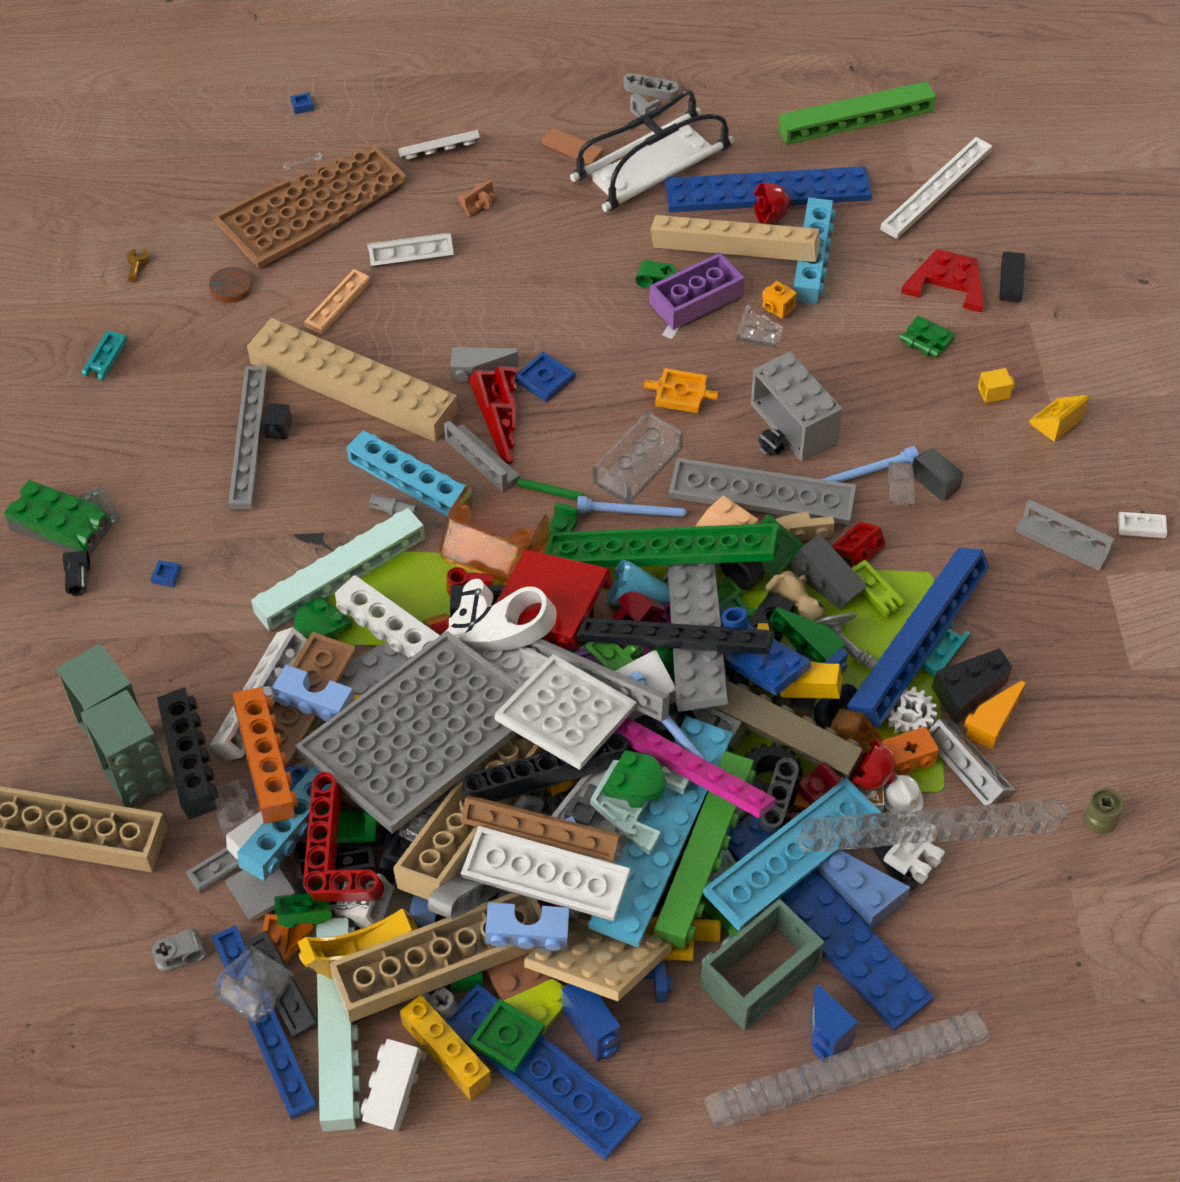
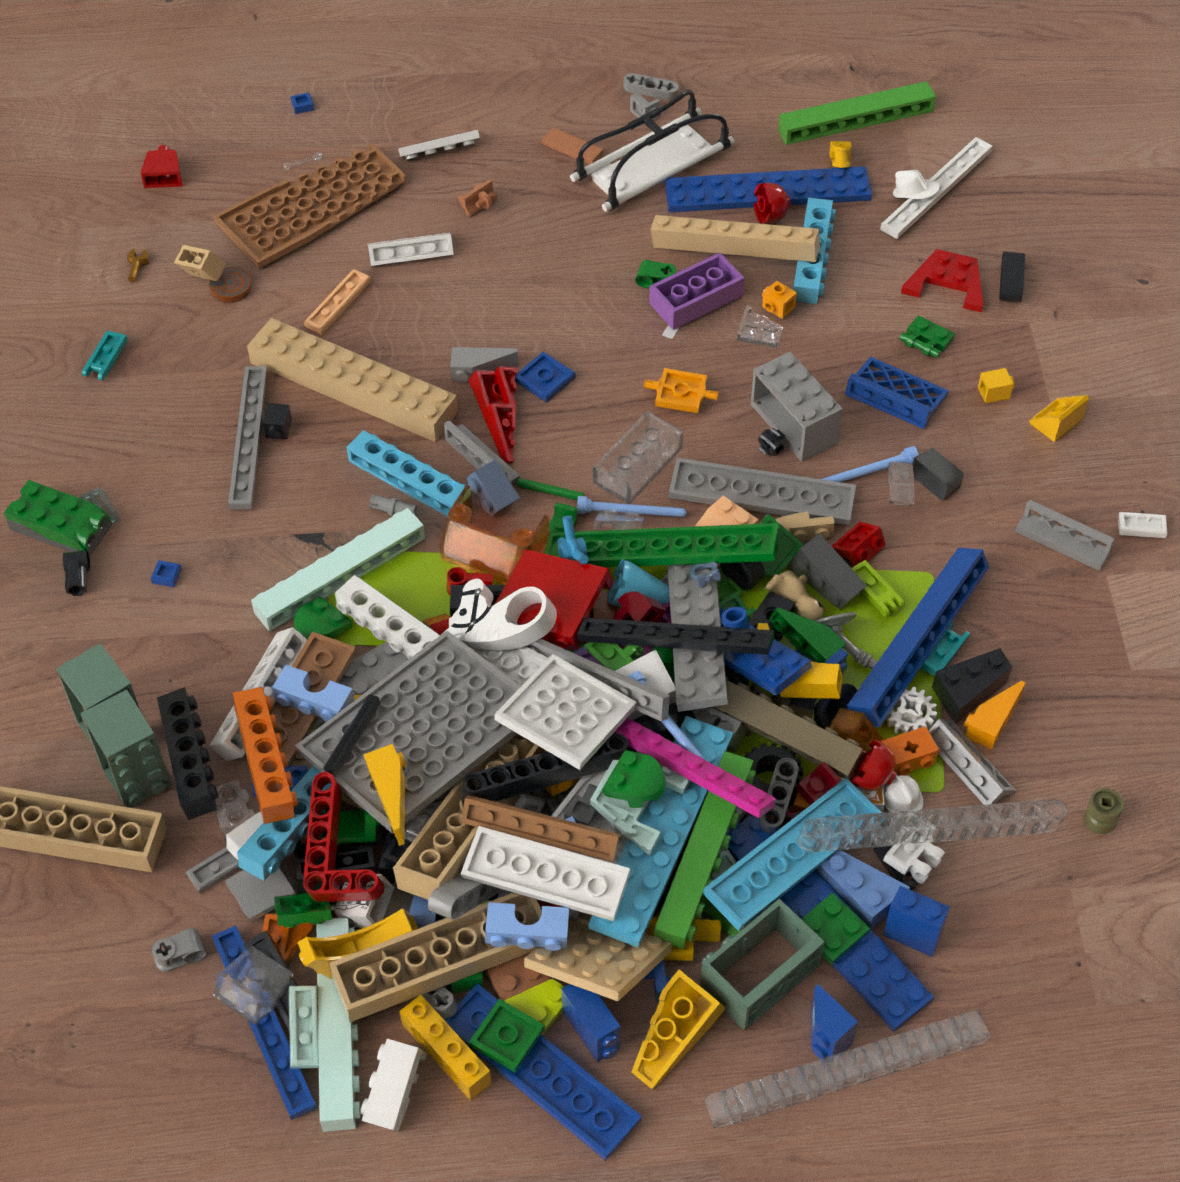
(161, 169): none -> red torso
(200, 263): none -> tan brick
(303, 1027): none -> light aqua tile
(352, 735): none -> black axle
(389, 780): none -> yellow slope
(492, 488): none -> sand blue brick
(570, 547): none -> dark azure bar
(618, 521): none -> clear wing
(677, 1025): none -> yellow wedge
(701, 580): none -> sand blue piece
(836, 927): none -> green plate
(840, 153): none -> yellow piece
(892, 400): none -> blue fence
(914, 186): none -> white piece
(916, 921): none -> blue brick

